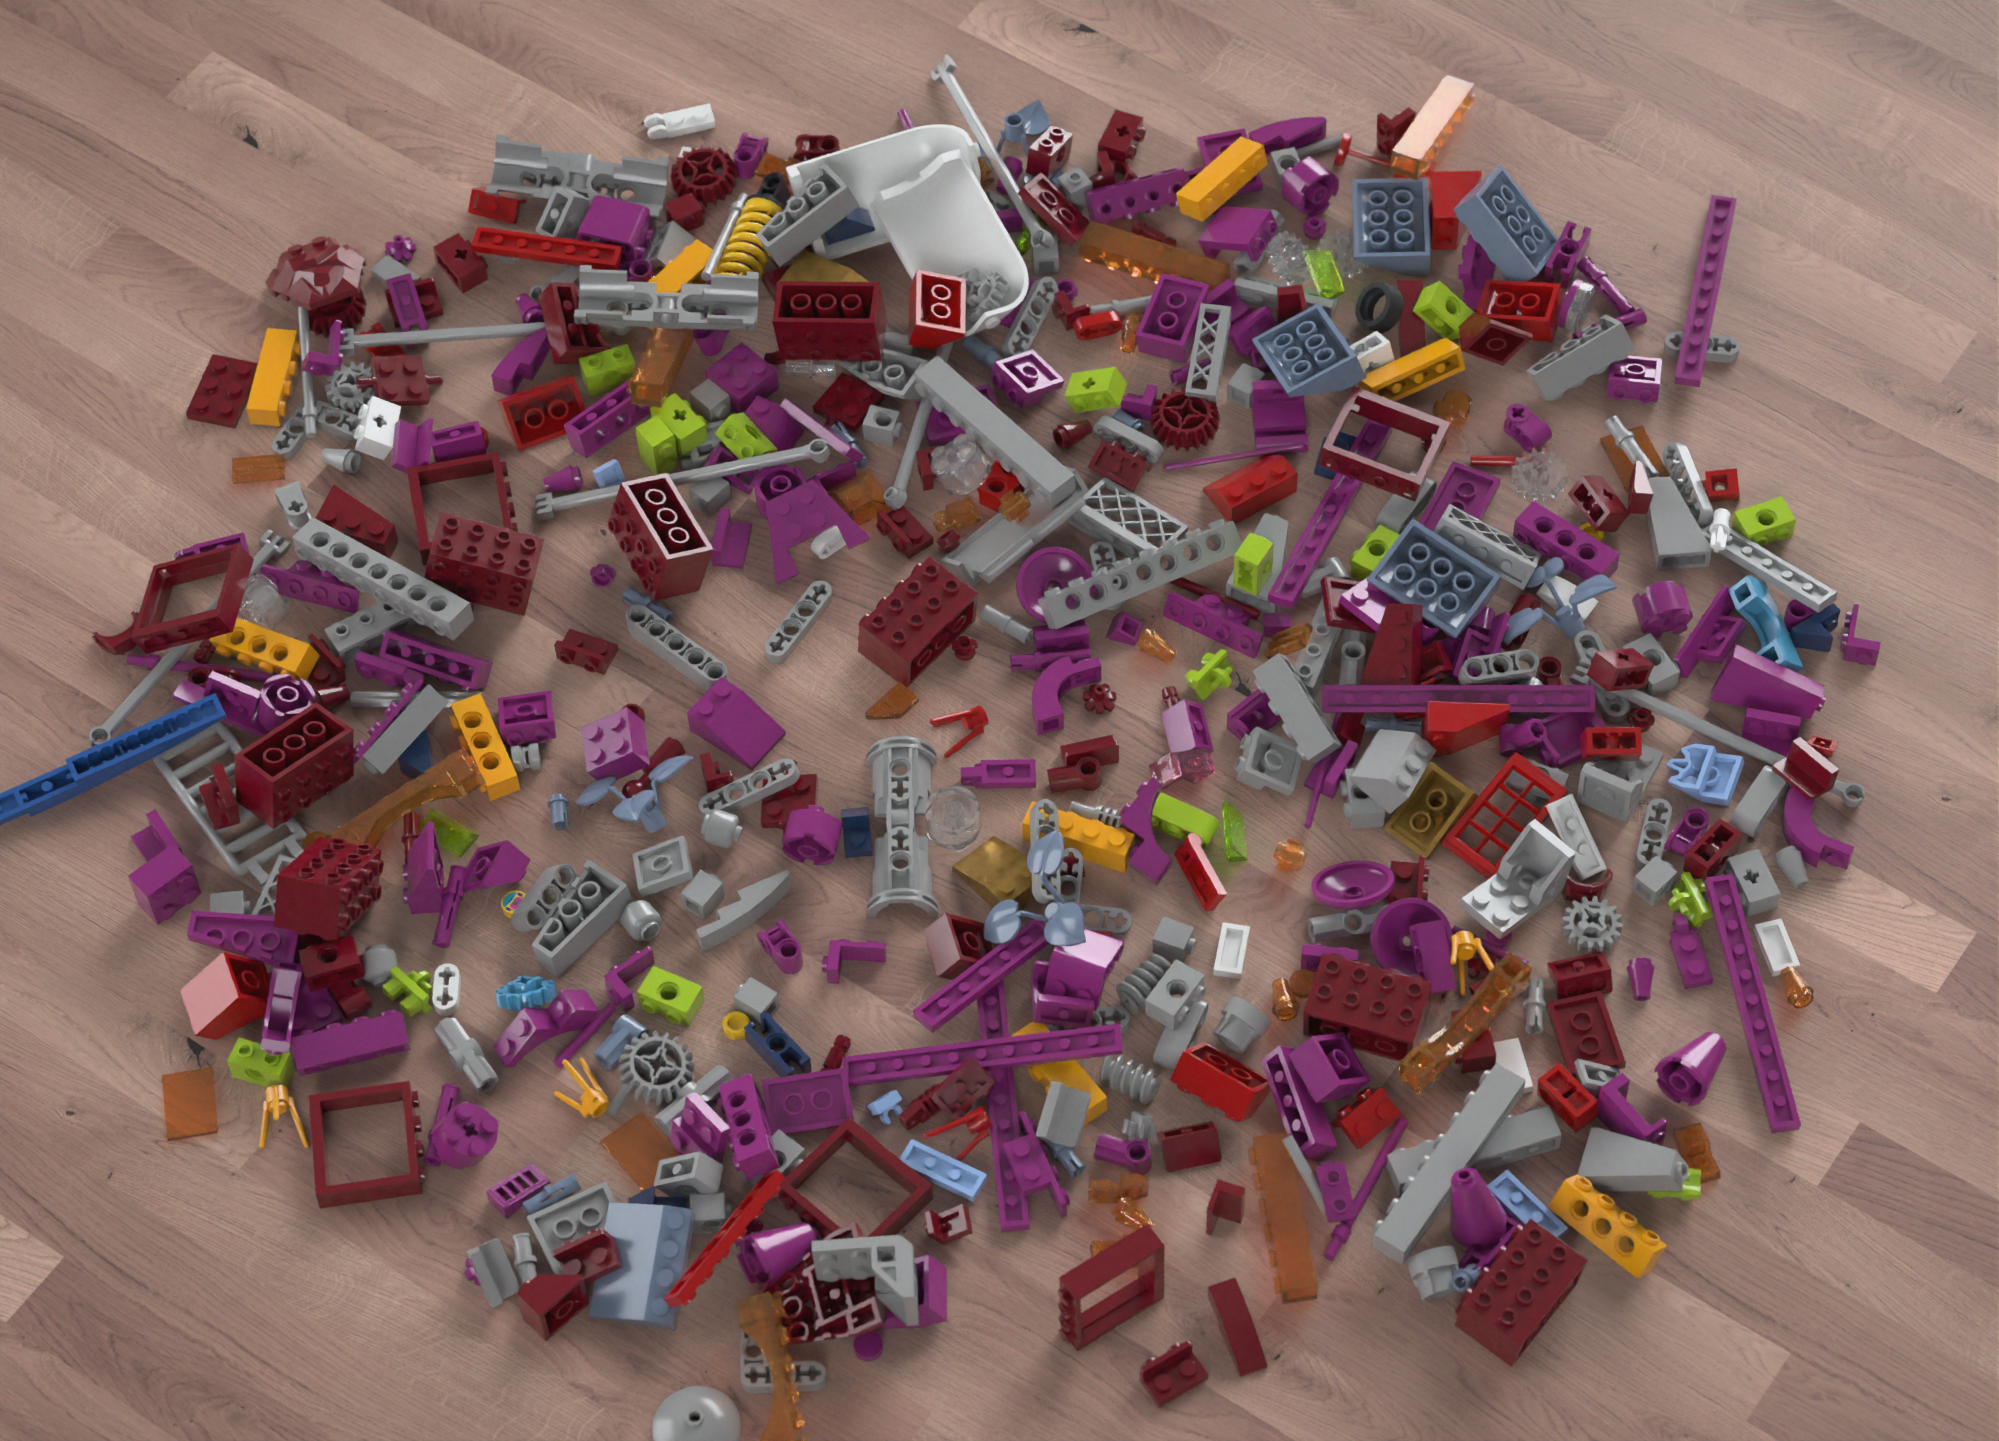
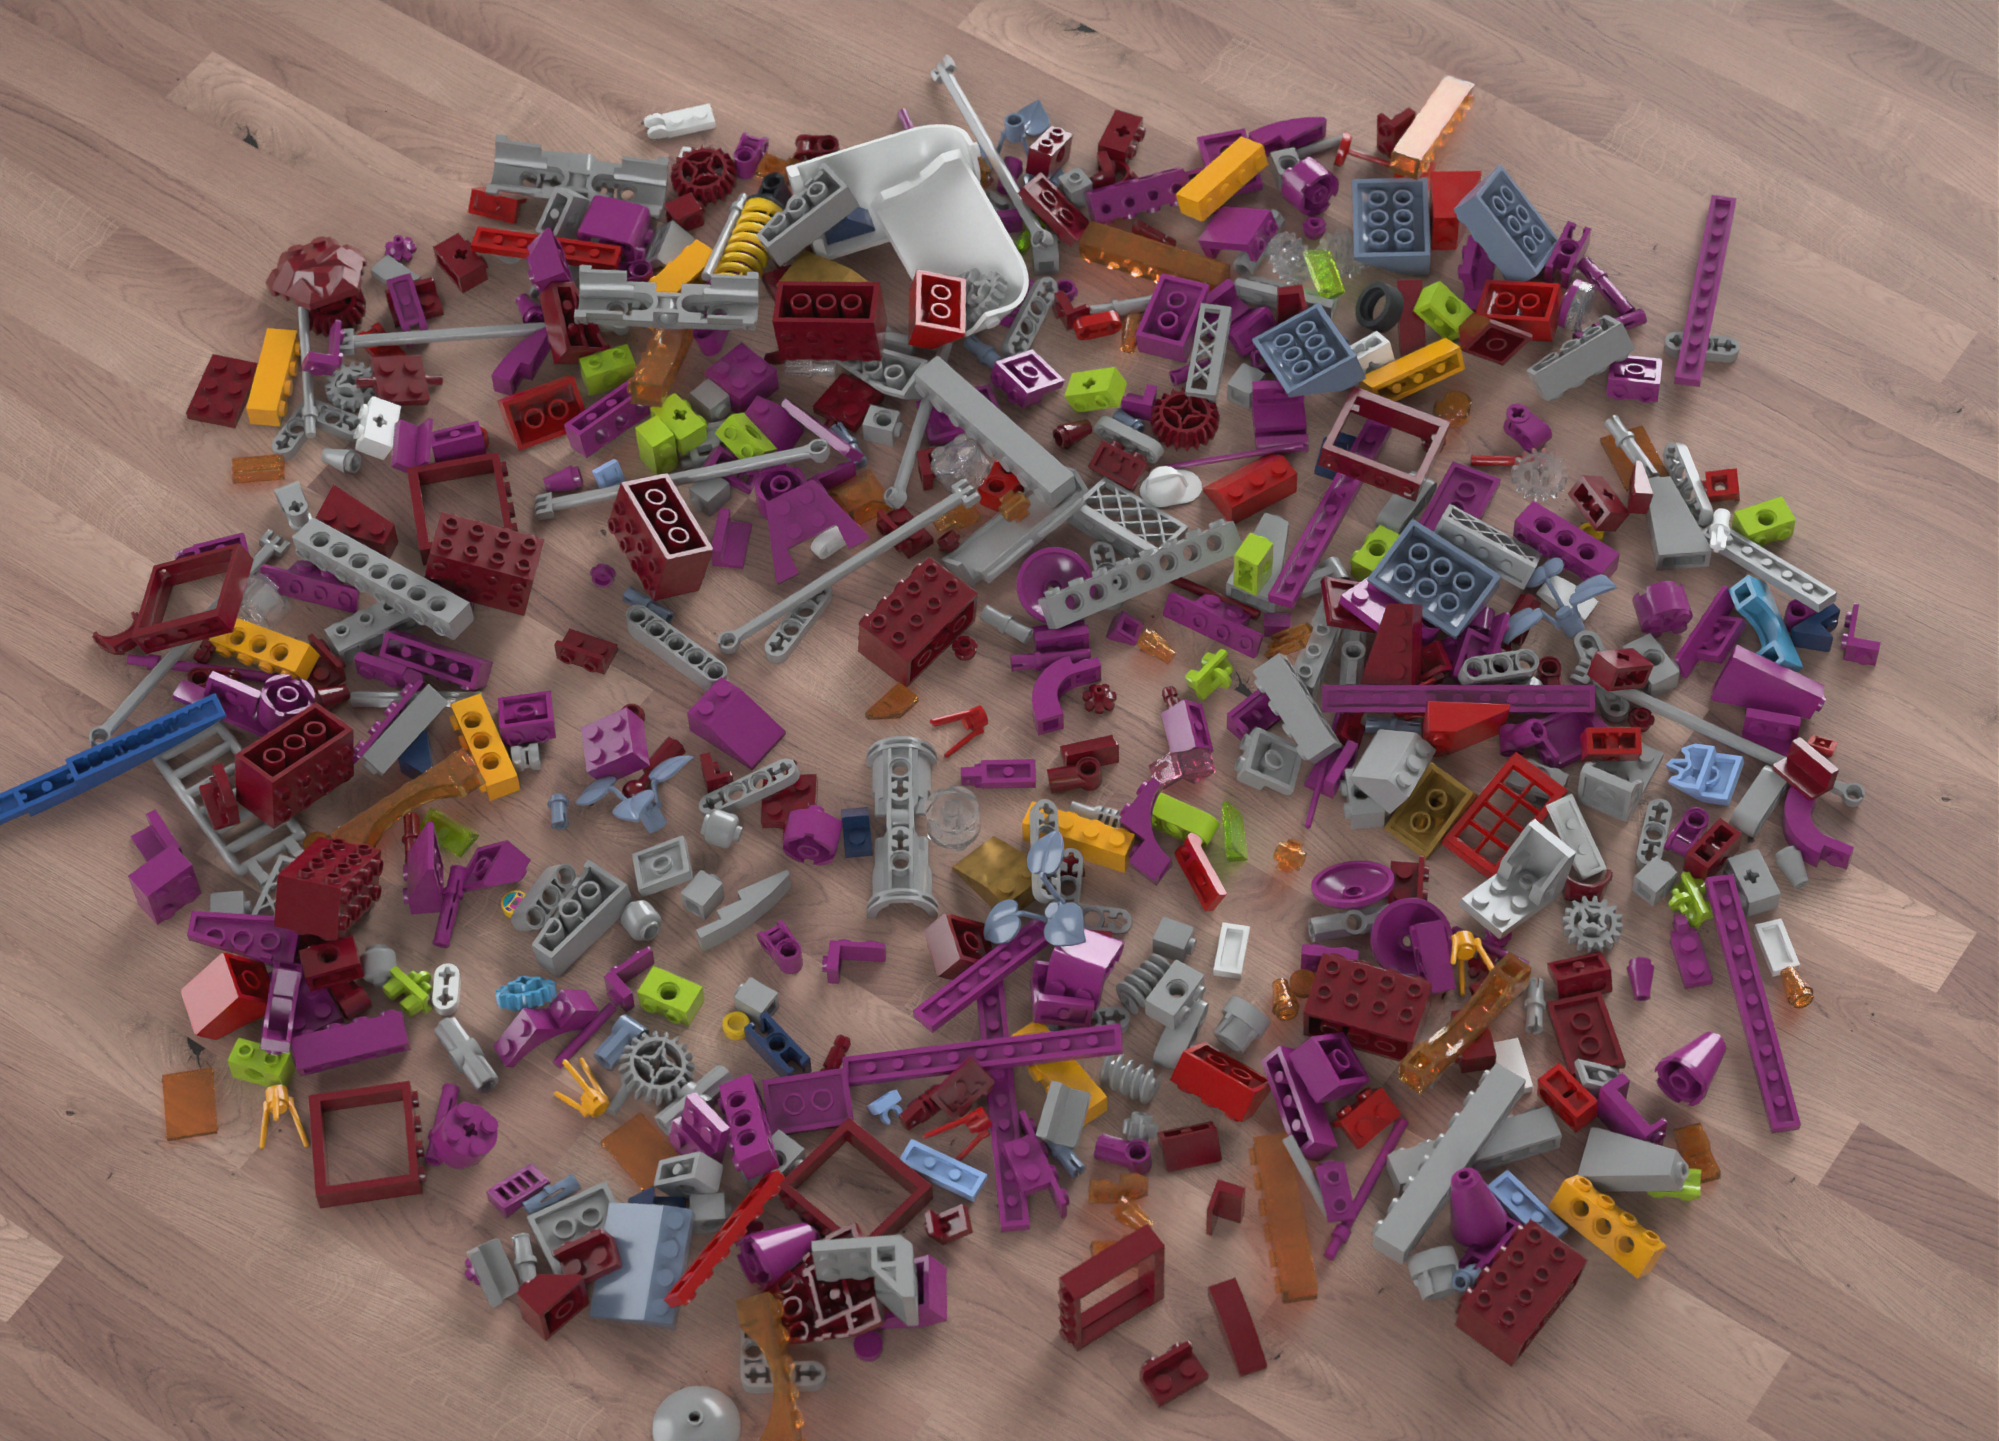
(547, 261): none -> magenta slope
(962, 494): none -> light grey hinge
(1170, 487): none -> white piece

